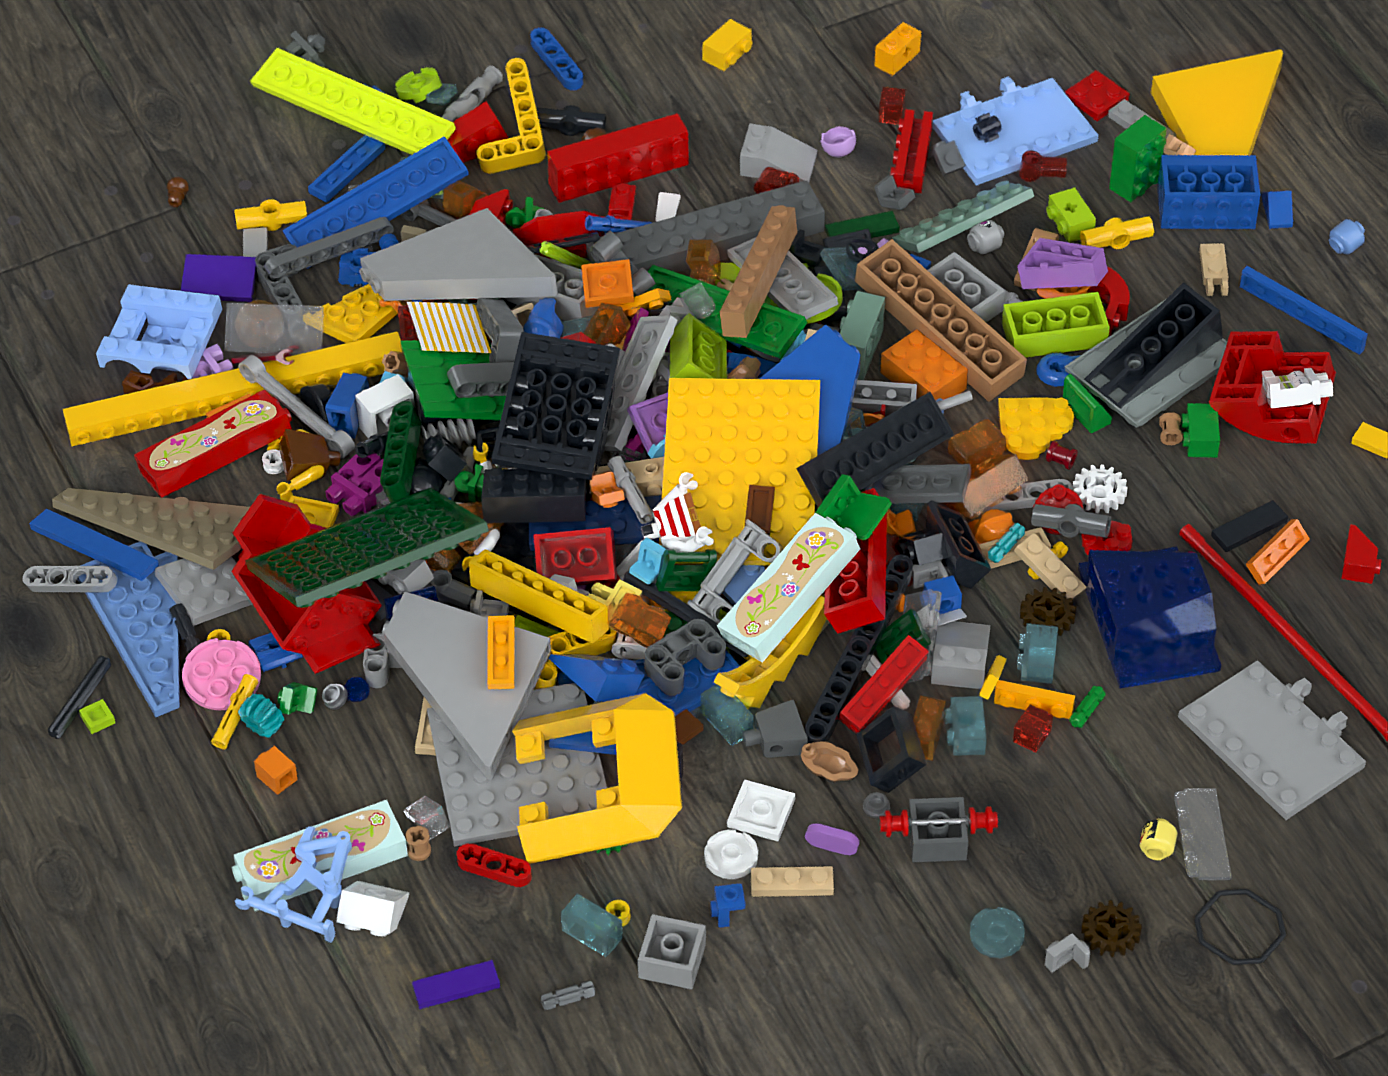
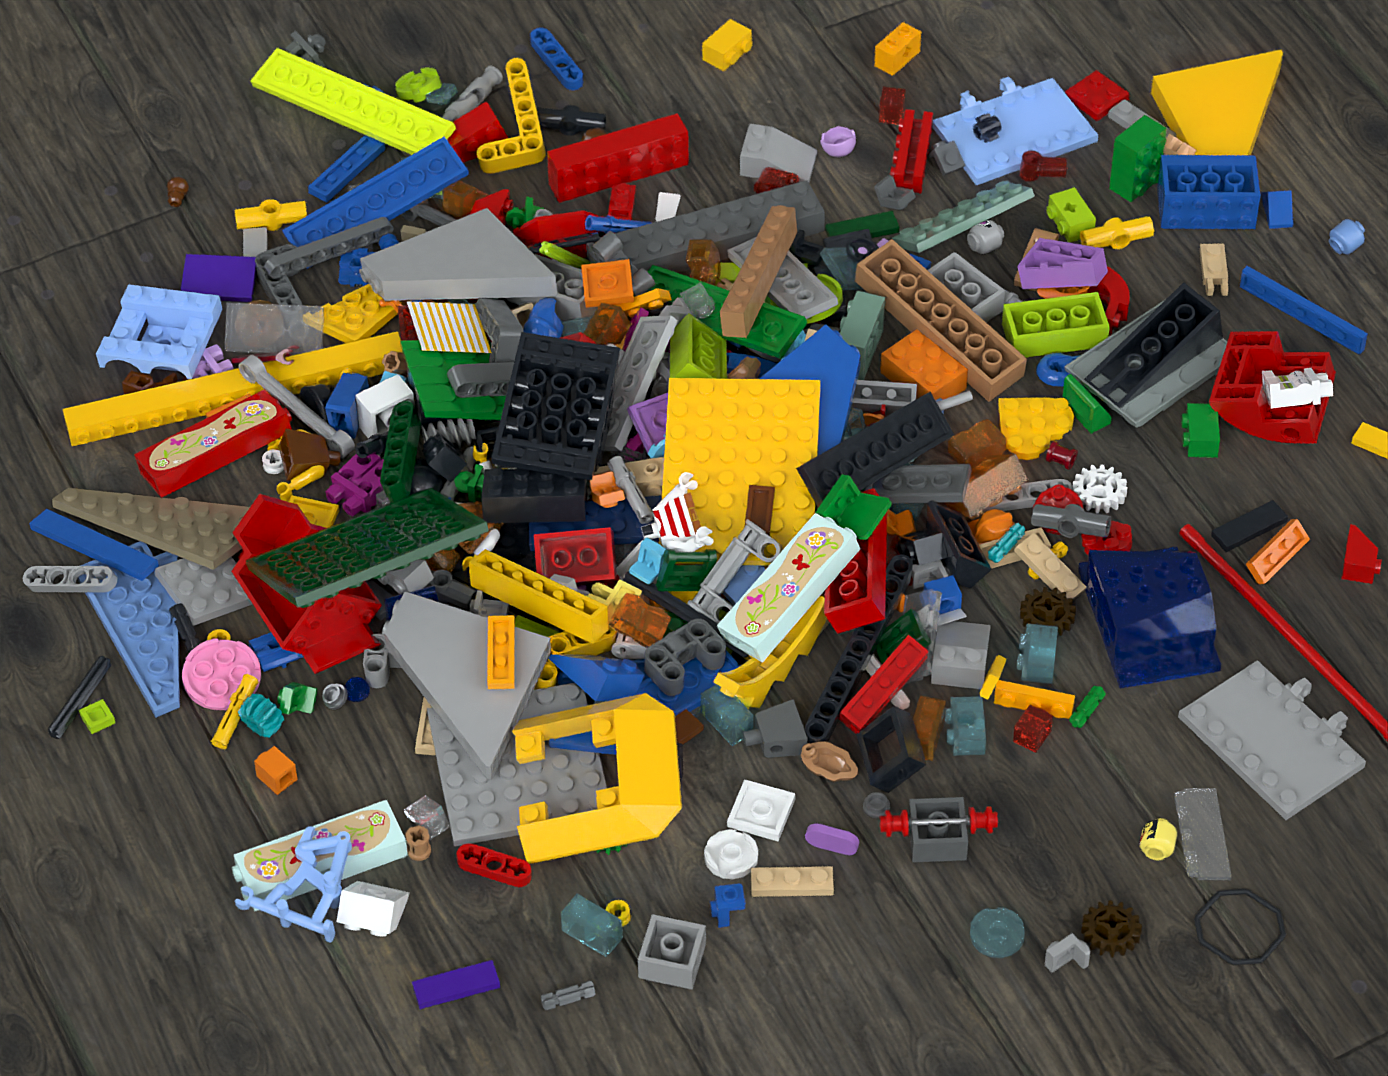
(1170, 426): medium nougat bush -> none

